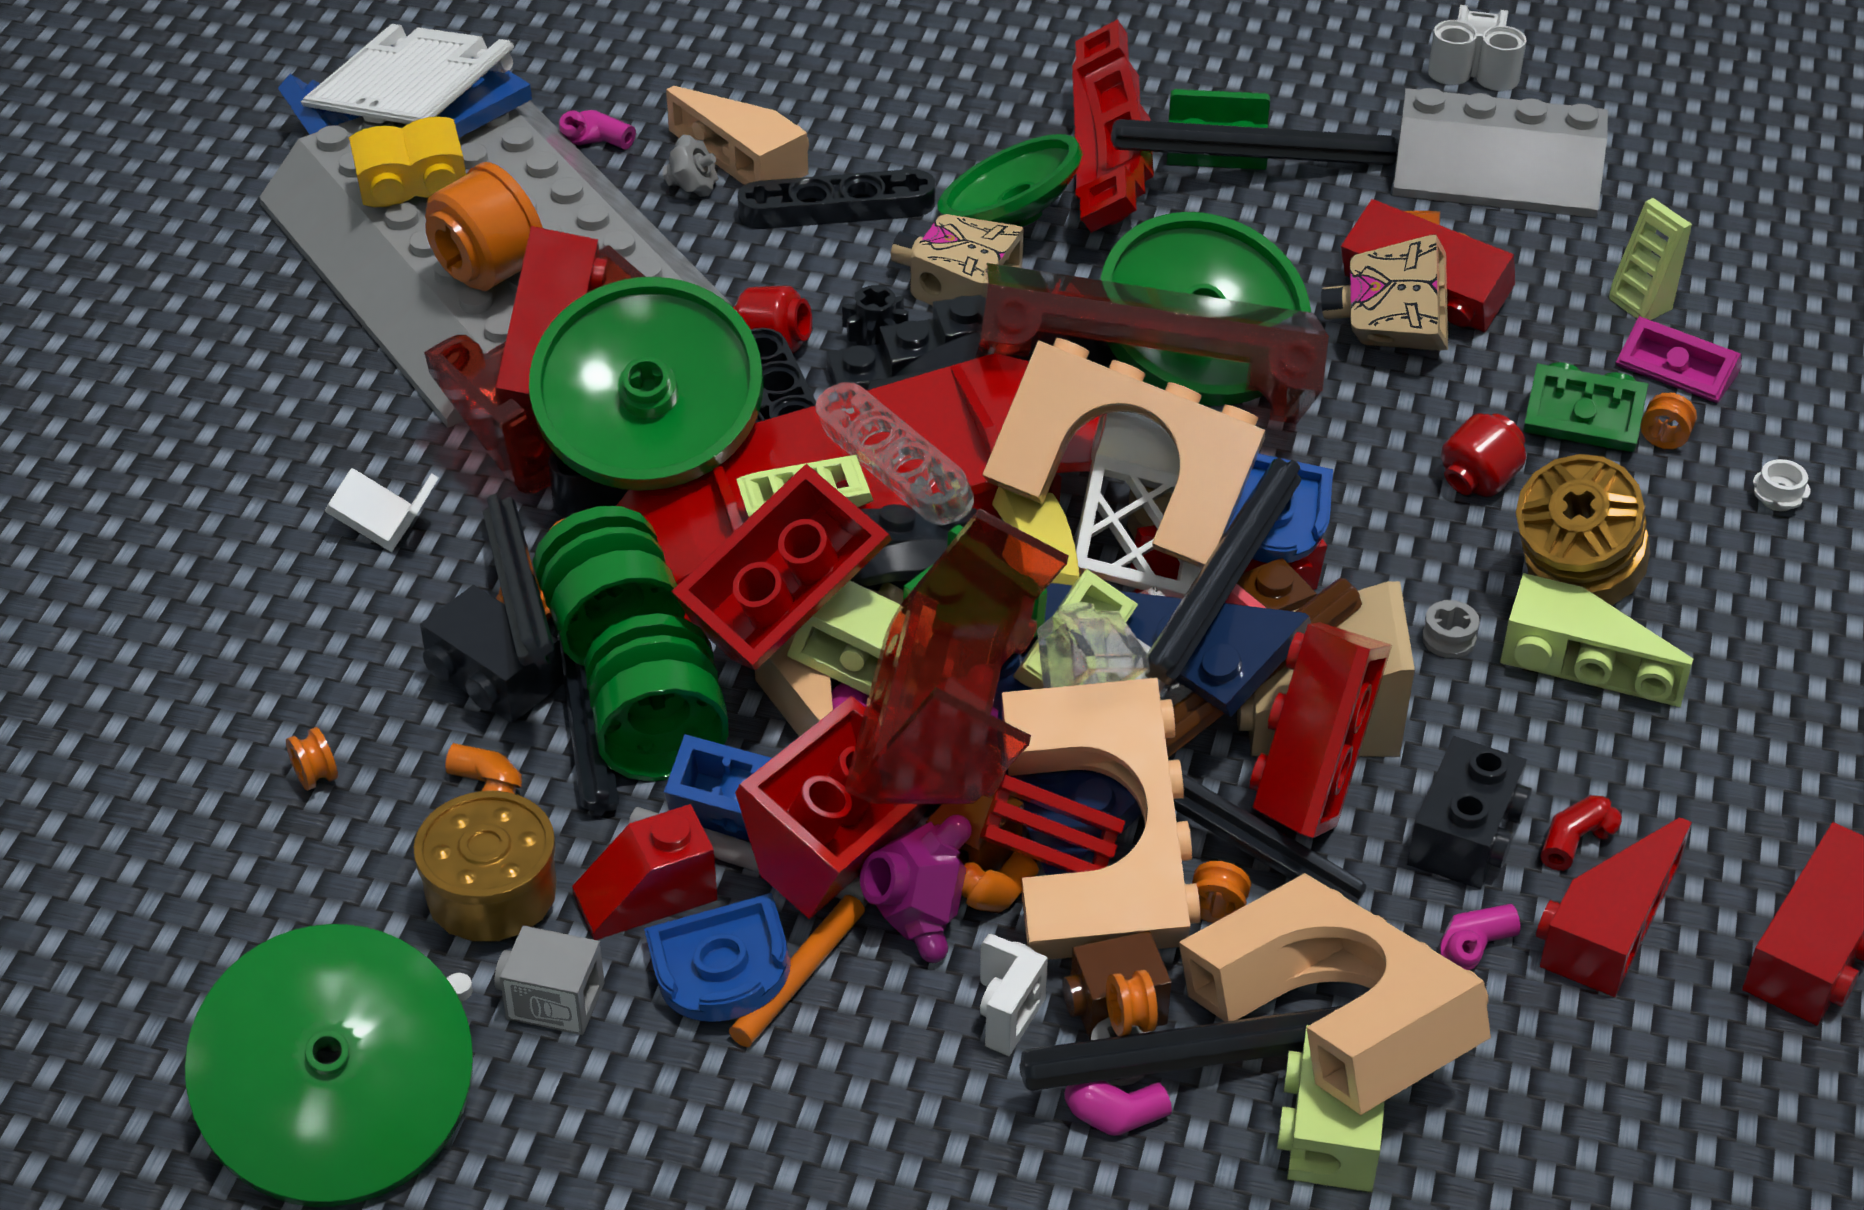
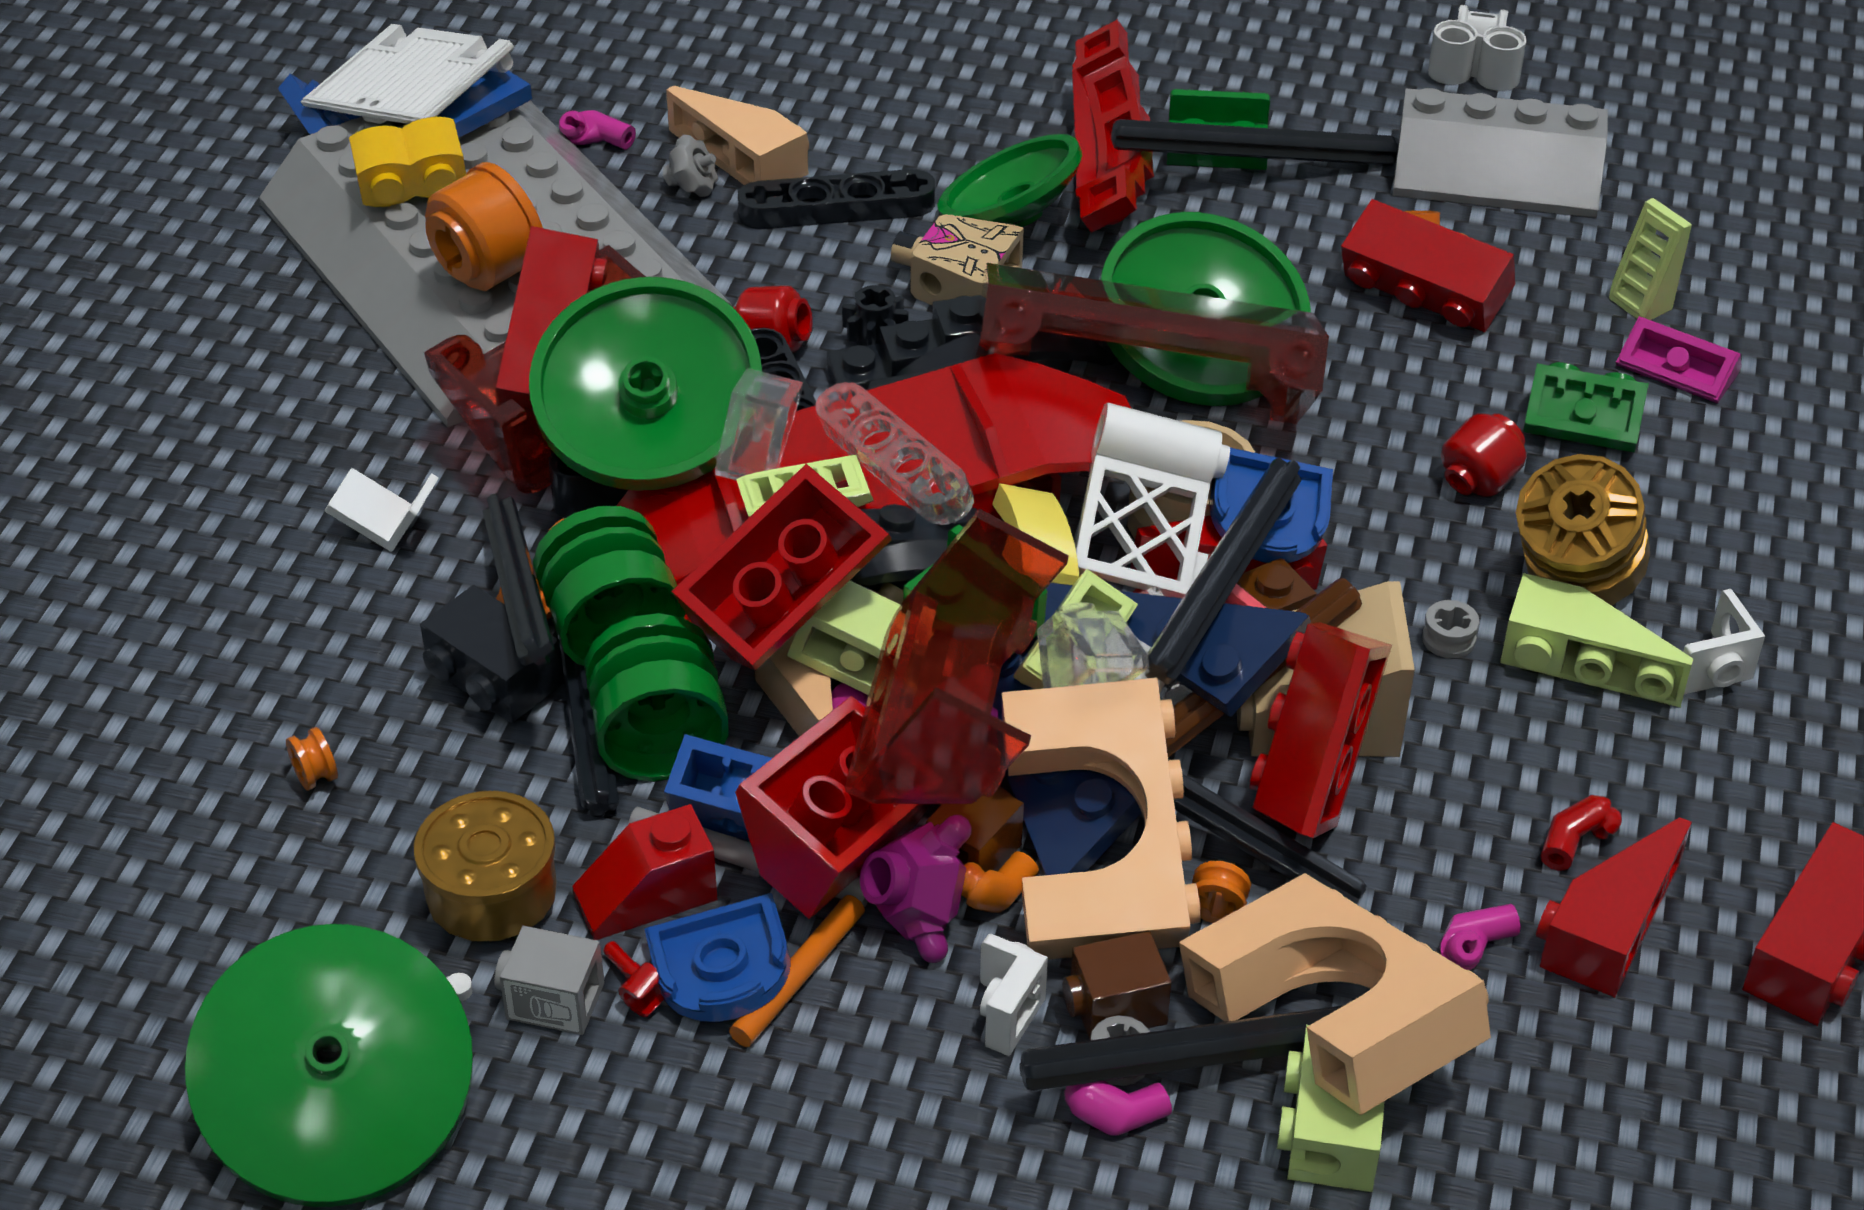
(483, 766): orange arm -> none
(641, 988): none -> red hand
(757, 424): none -> clear slope
(1067, 391): light nougat arch -> none
(1103, 848): red tile -> none
(1131, 1002): orange bush -> none
(1395, 296): tan torso -> none
(1468, 813): black brick -> none
(1676, 408): orange bush -> none
(1727, 656): none -> white bracket
(1781, 485): white plate -> none

